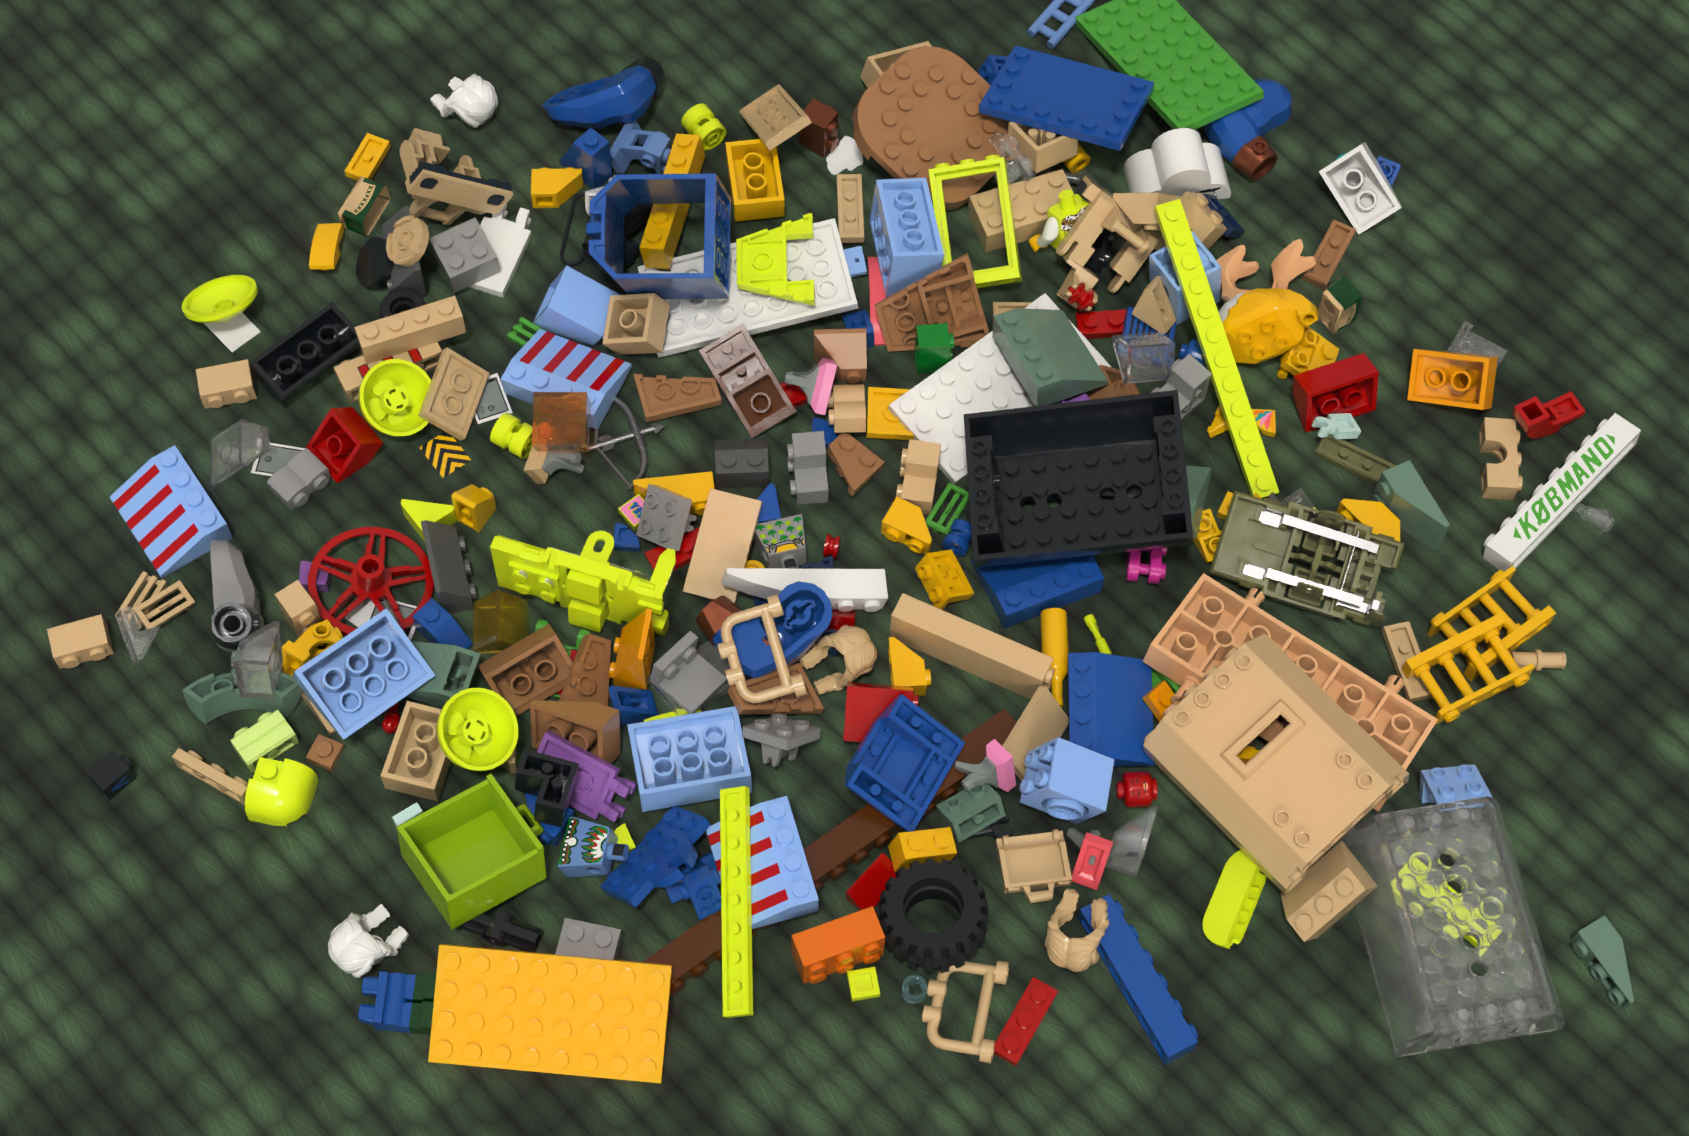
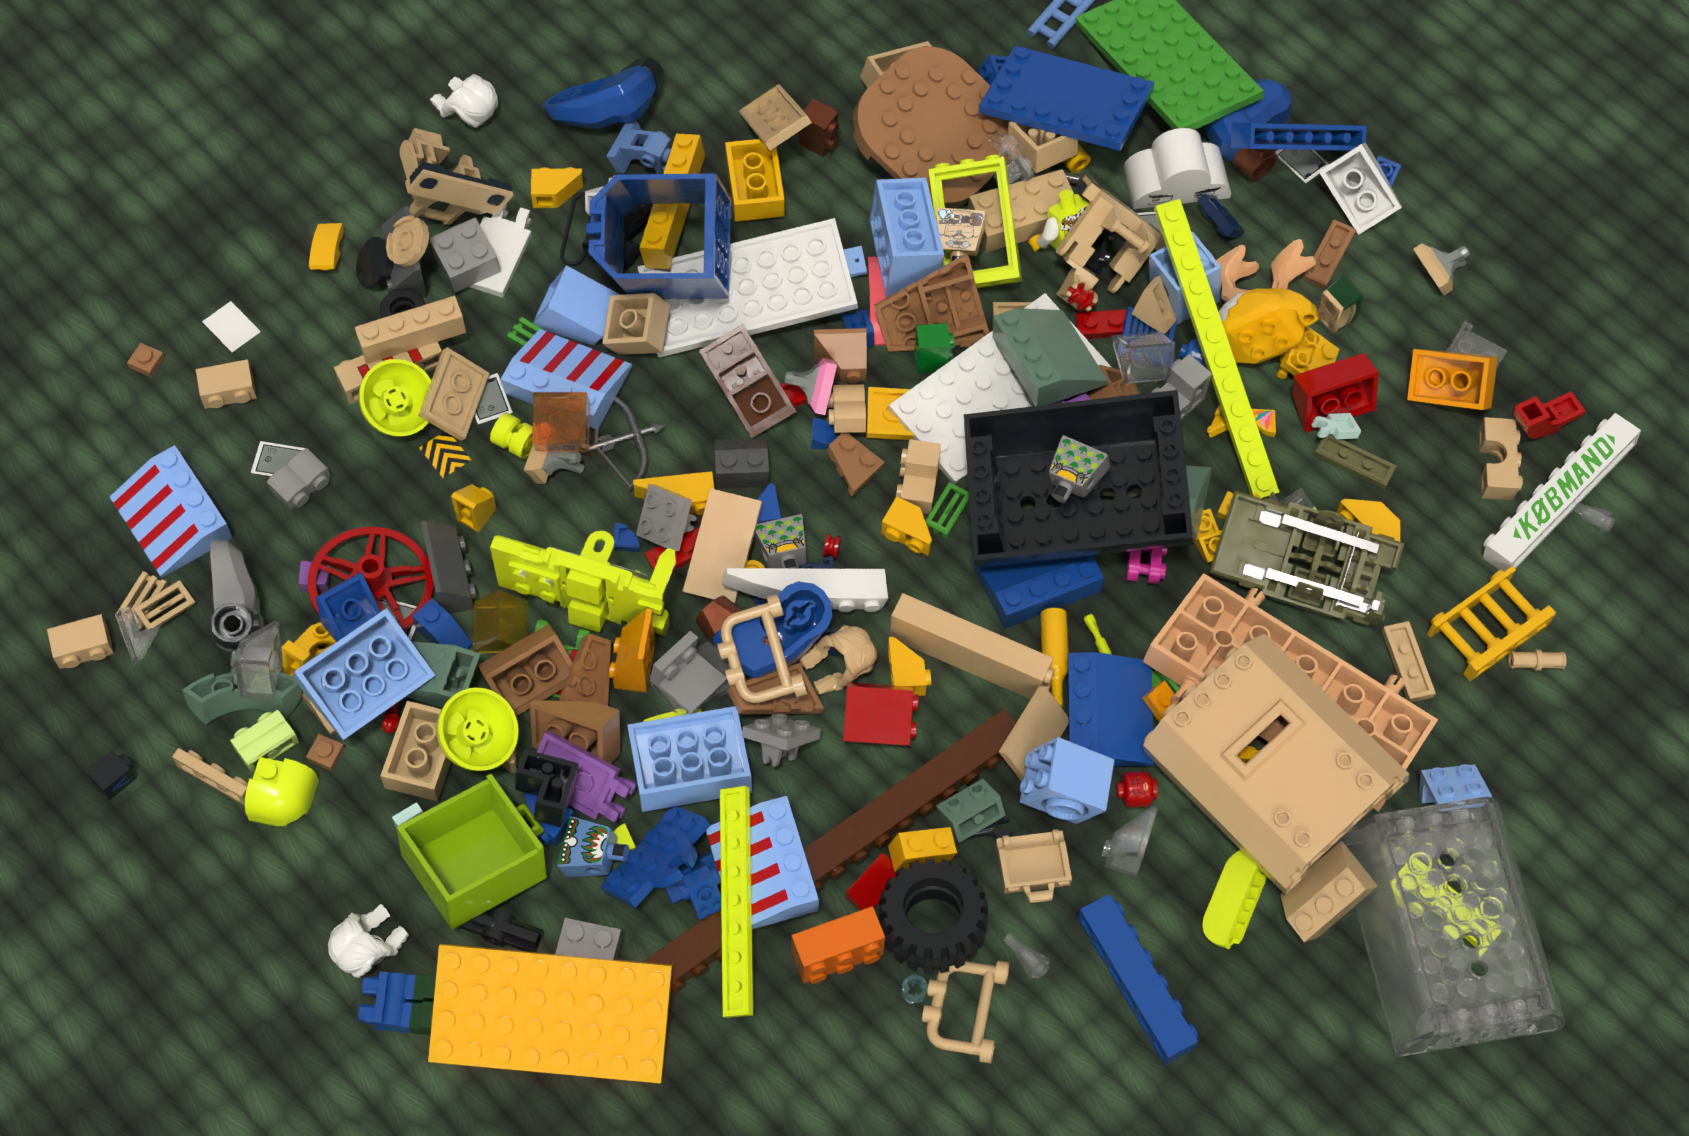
(145, 360): none -> medium nougat plate
(220, 299): neon yellow dish -> none
(236, 449): clear slope -> none
(297, 608): tan brick -> none
(305, 353): black brick -> none
(344, 442): red slope -> none
(346, 606): none -> blue slope
(364, 206): tan piece -> none
(367, 157): yellow plate -> none
(420, 511): neon yellow slope -> none
(592, 155): blue slope -> none
(632, 511): tile -> none
(632, 703): blue slope -> none
(671, 397): medium nougat wing -> none
(702, 122): neon yellow wheel -> none
(764, 262): neon yellow wing -> none
(808, 463): light grey brick -> none
(841, 618): red slope -> none
(844, 156): white sticker -> none
(850, 208): tan plate -> none
(863, 984): neon yellow tile -> none
(902, 762): blue slope -> none
(943, 578): yellow bracket -> none
(959, 537): blue wheel -> none
(960, 231): none -> torso
(995, 769): piece -> none
(1024, 1021): red plate -> none
(1032, 961): none -> clear cone
(1075, 953): tan hair -> none
(1076, 469): none -> light grey torso
(1092, 857): coral piece -> none
(1140, 207): tan slope -> none
(1207, 222): tan brick -> none
(1297, 136): none -> blue brick
(1303, 163): none -> light grey sticker
(1412, 503): sand green slope -> none
(1442, 264): none -> piece
(1466, 643): yellow fence -> none
(1605, 954): sand green slope -> none

